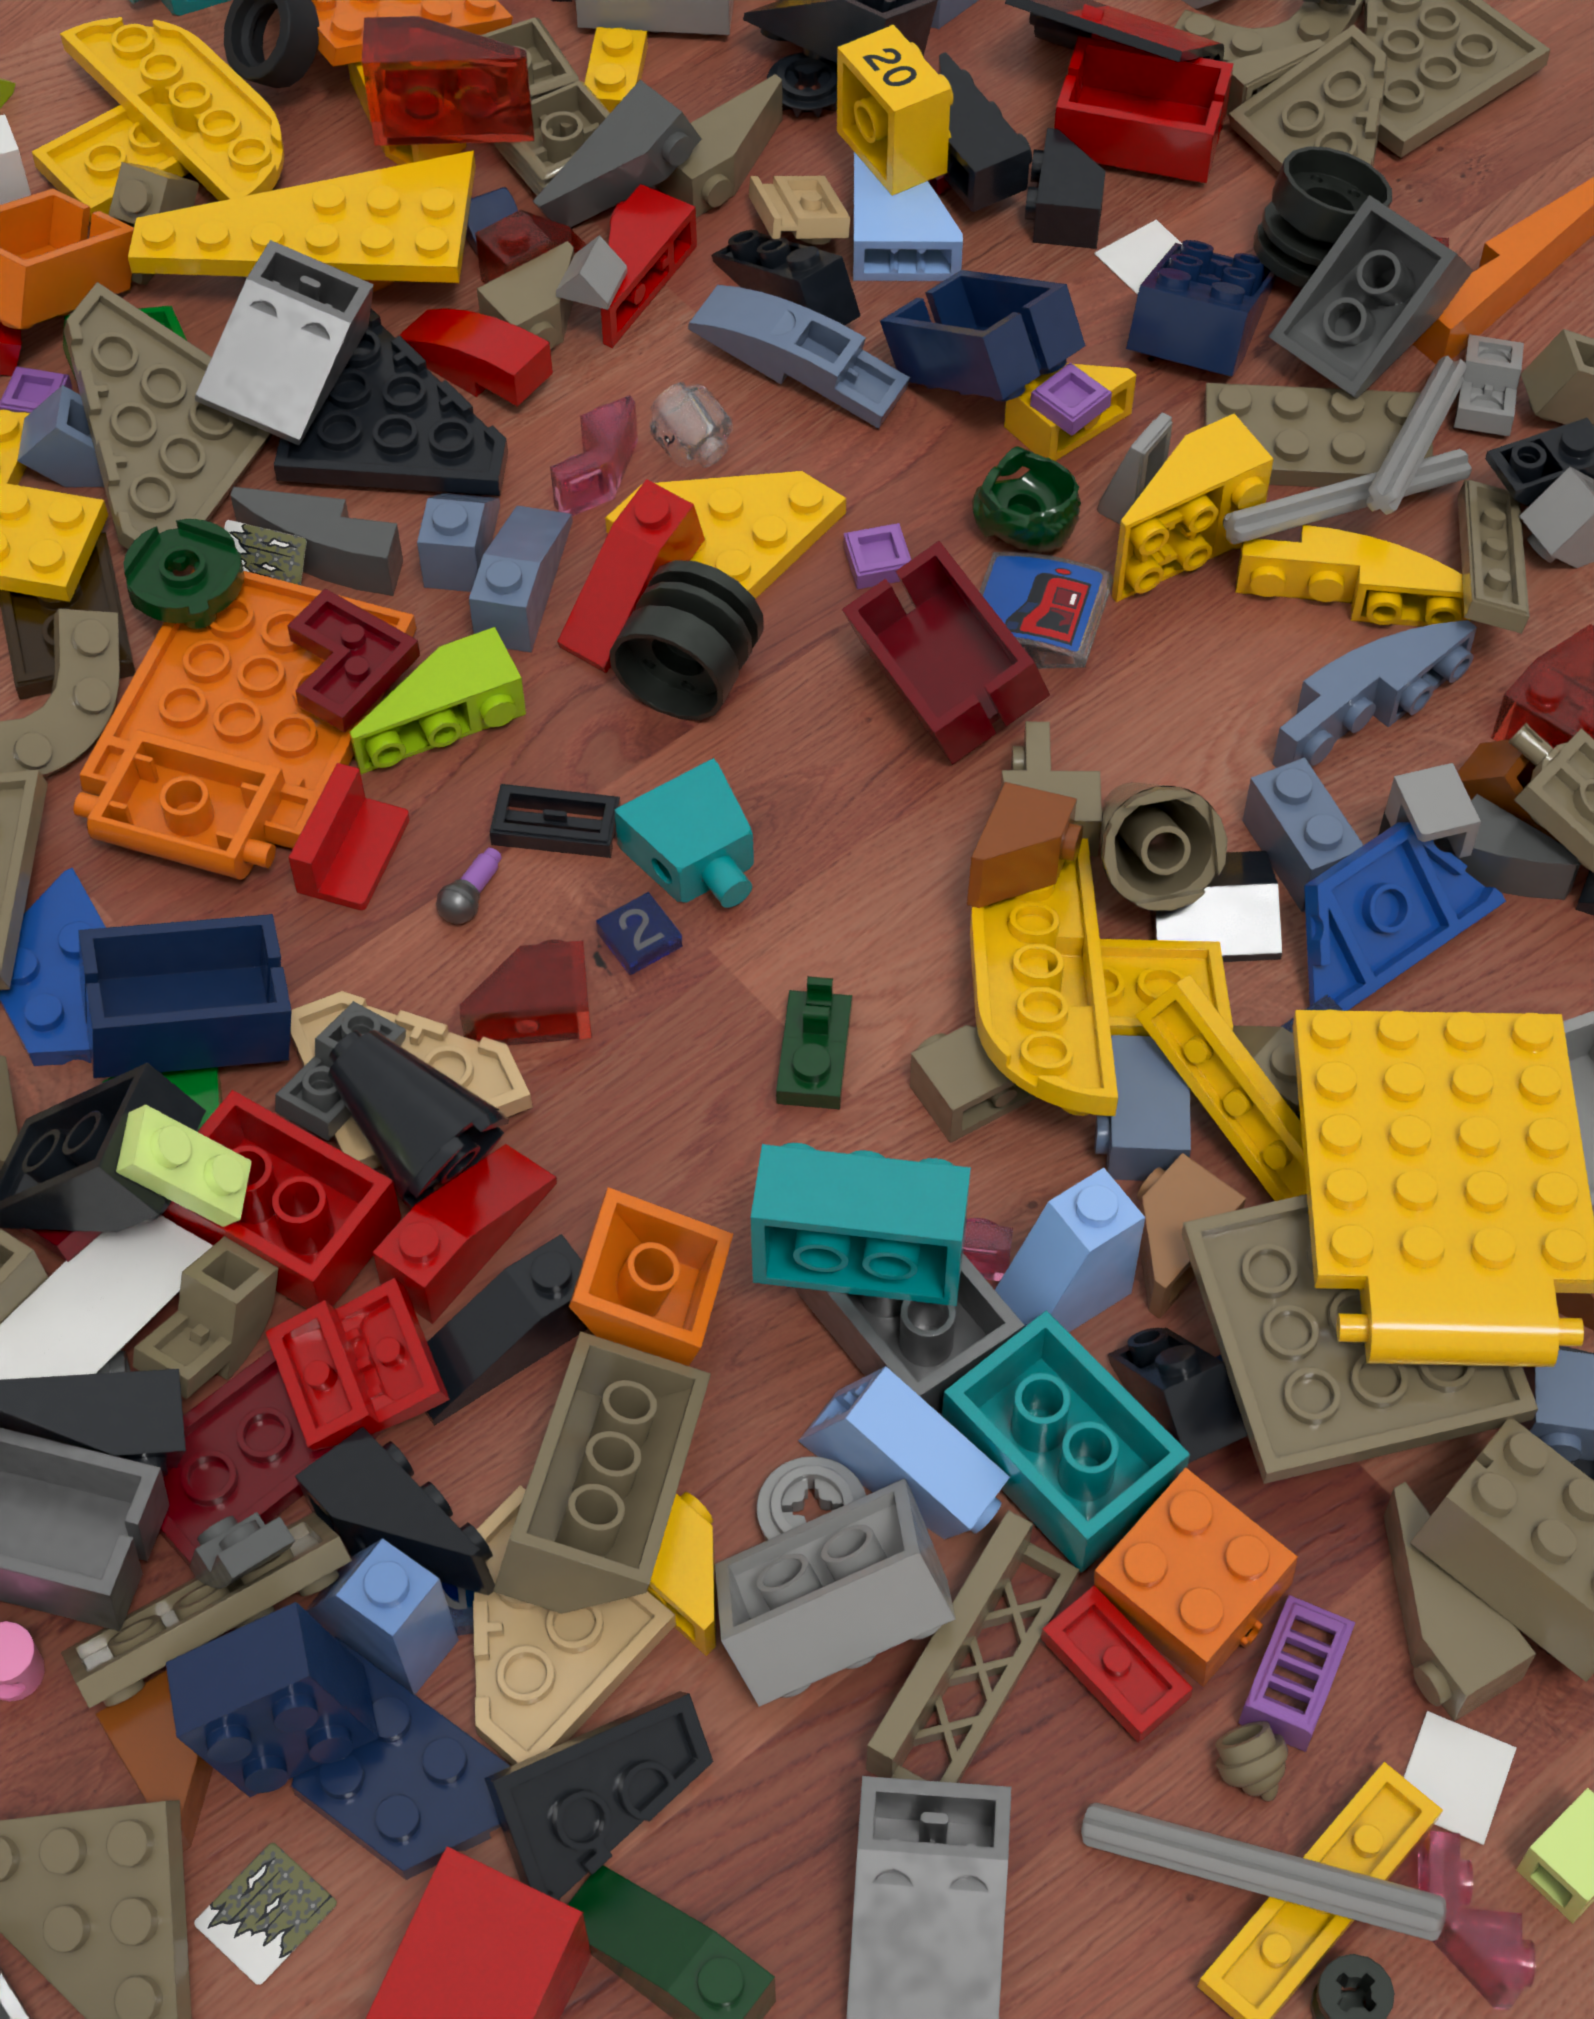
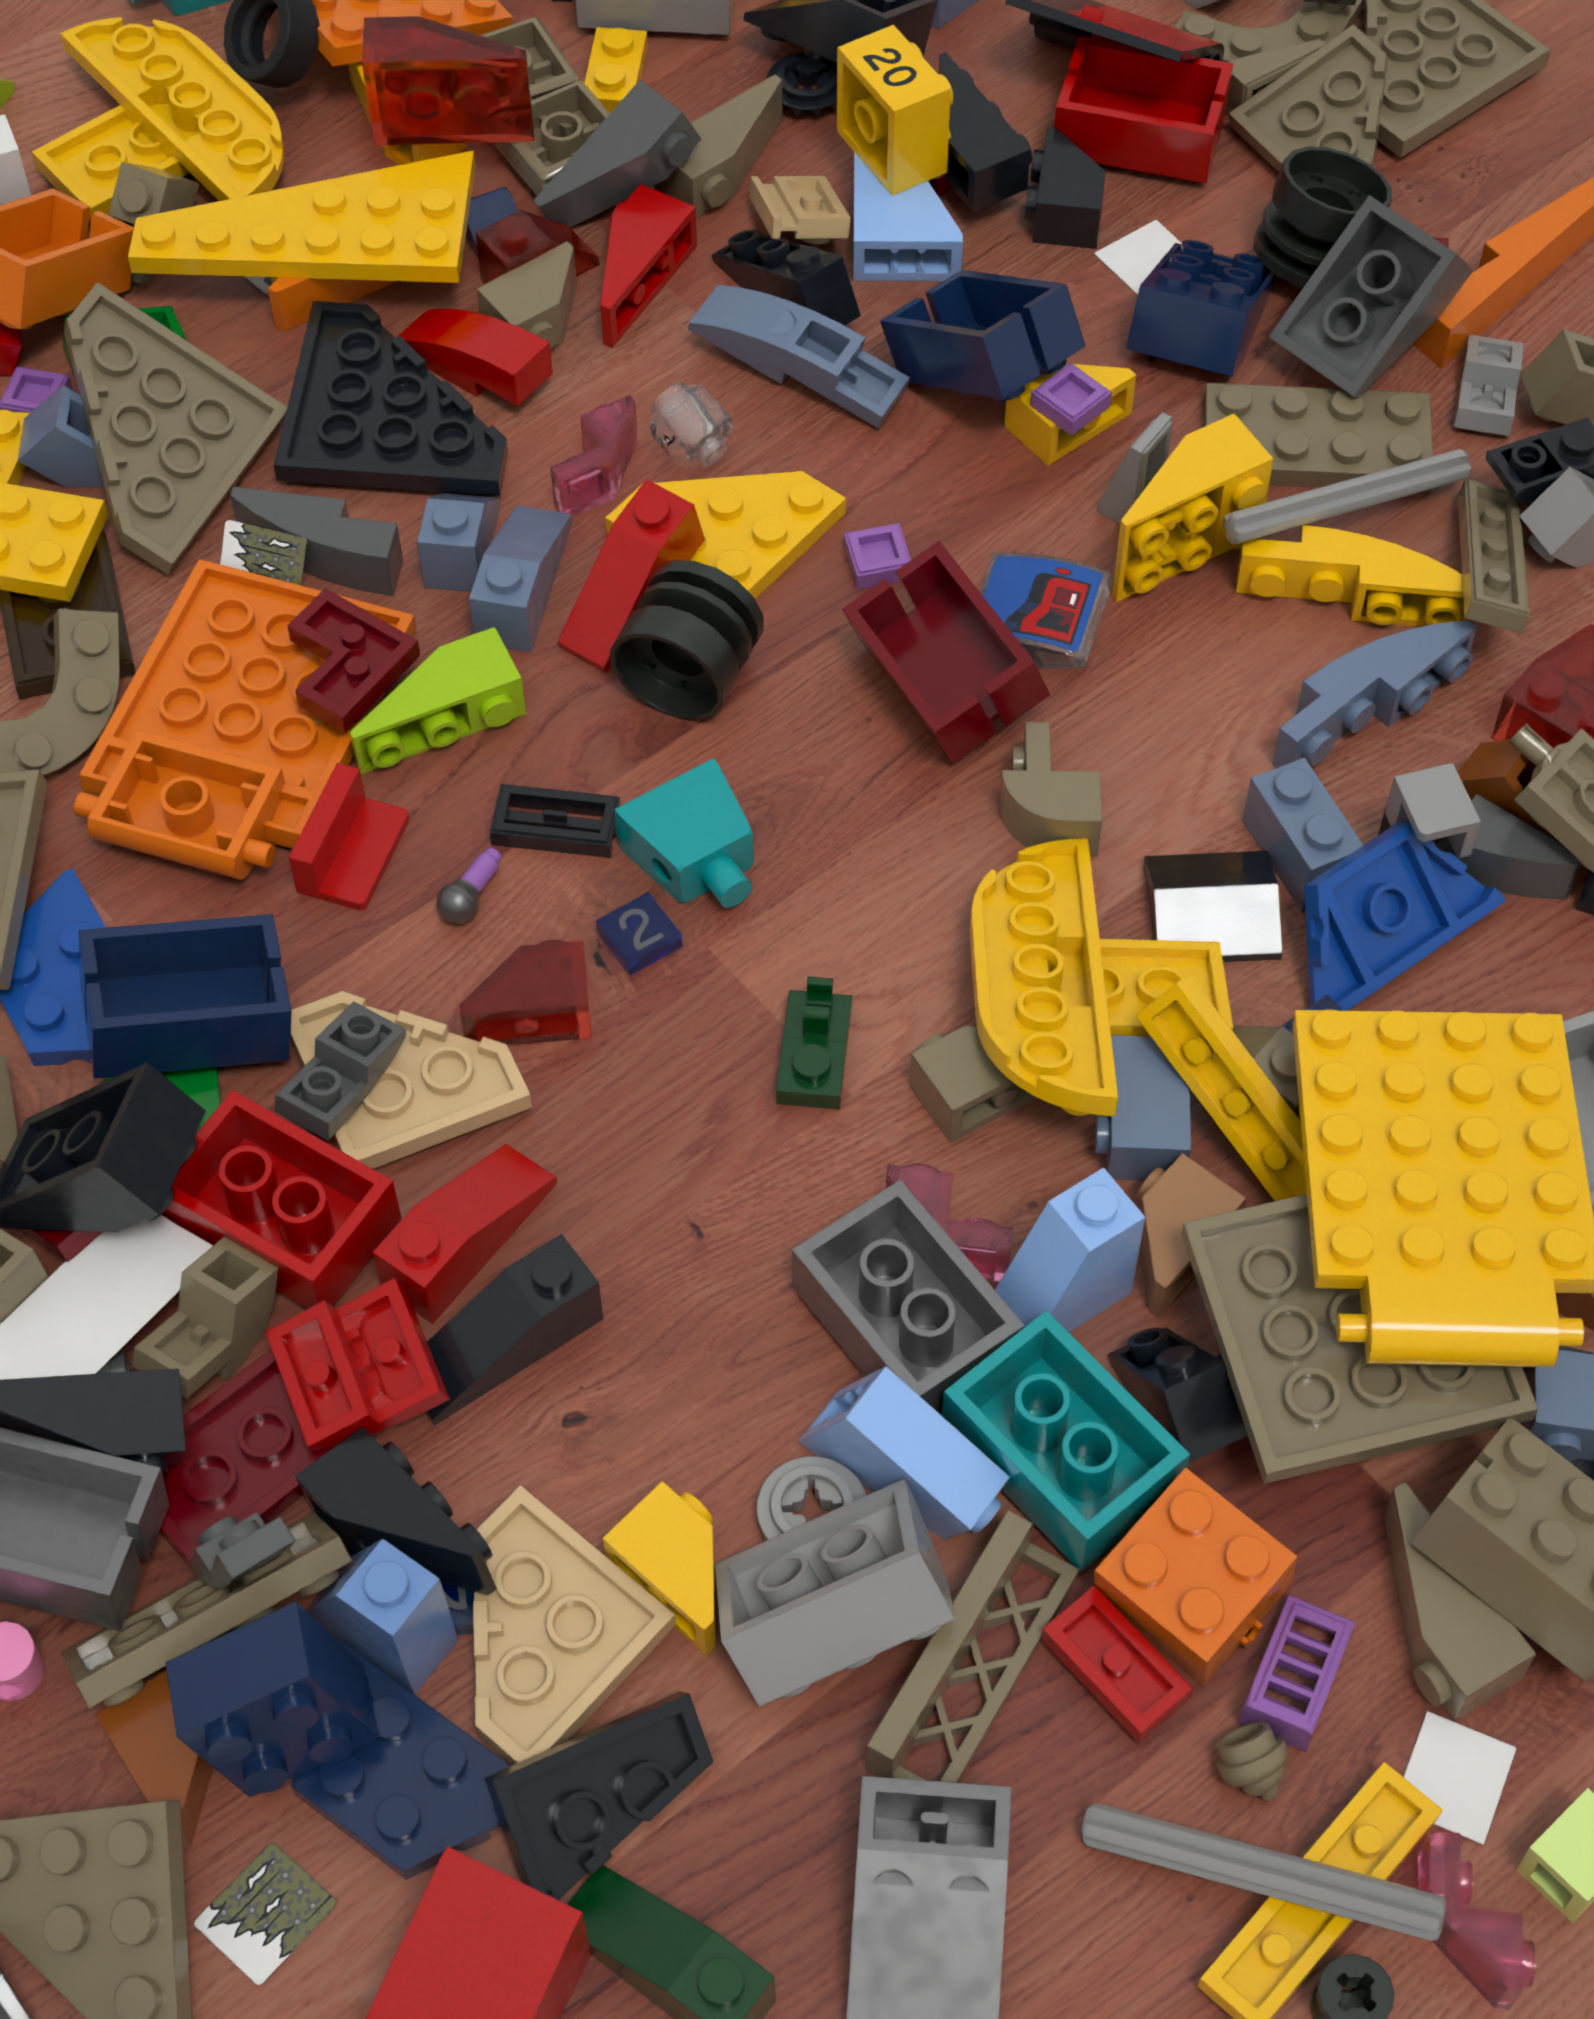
(183, 1166): yellowish green plate -> none
(187, 598): dark green plate -> none
(286, 342): slope -> none
(412, 1114): black cone -> none
(593, 275): light grey slope -> none
(603, 1478): dark tan slope -> none
(650, 1277): orange slope -> none
(859, 1223): teal brick -> none
(1023, 844): dark orange slope -> none
(1029, 511): dark green hair -> none
(1160, 844): dark tan cone -> none
(1416, 435): light grey axle -> none

